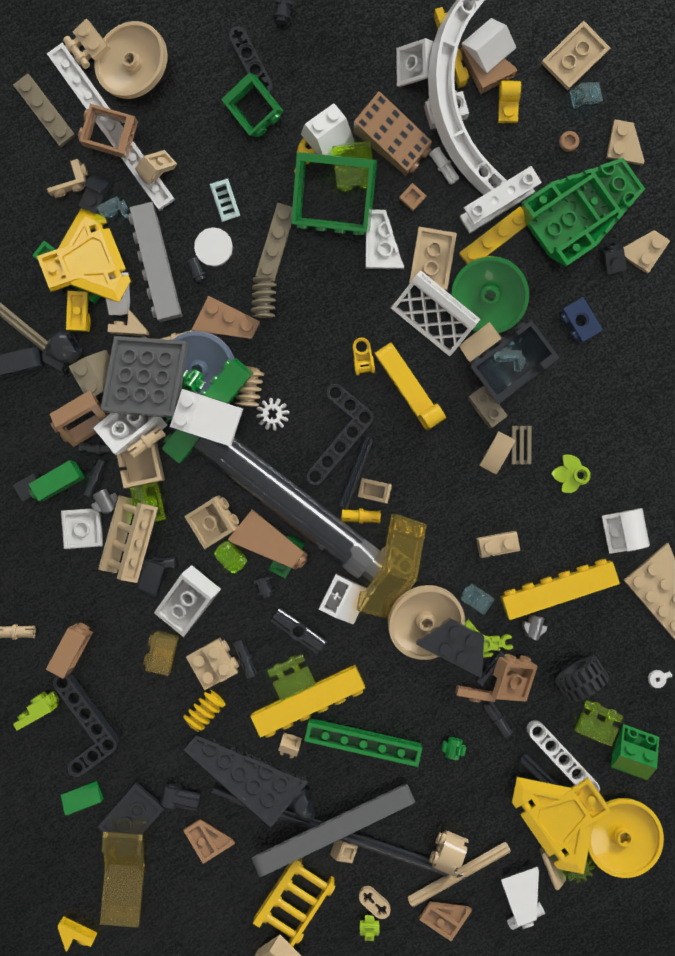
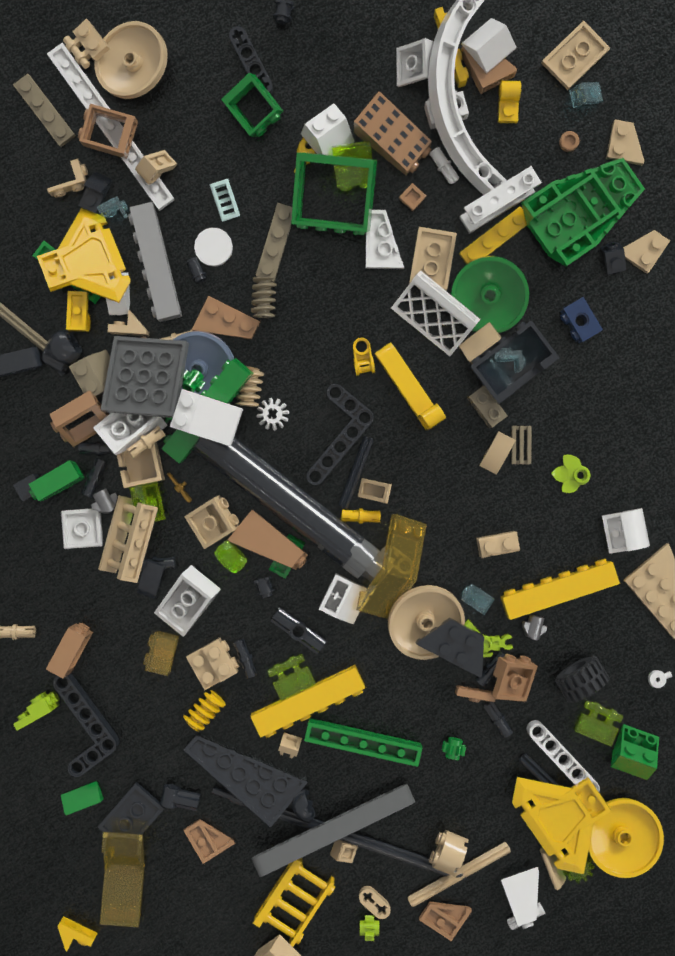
(180, 488): none -> pearl gold piece

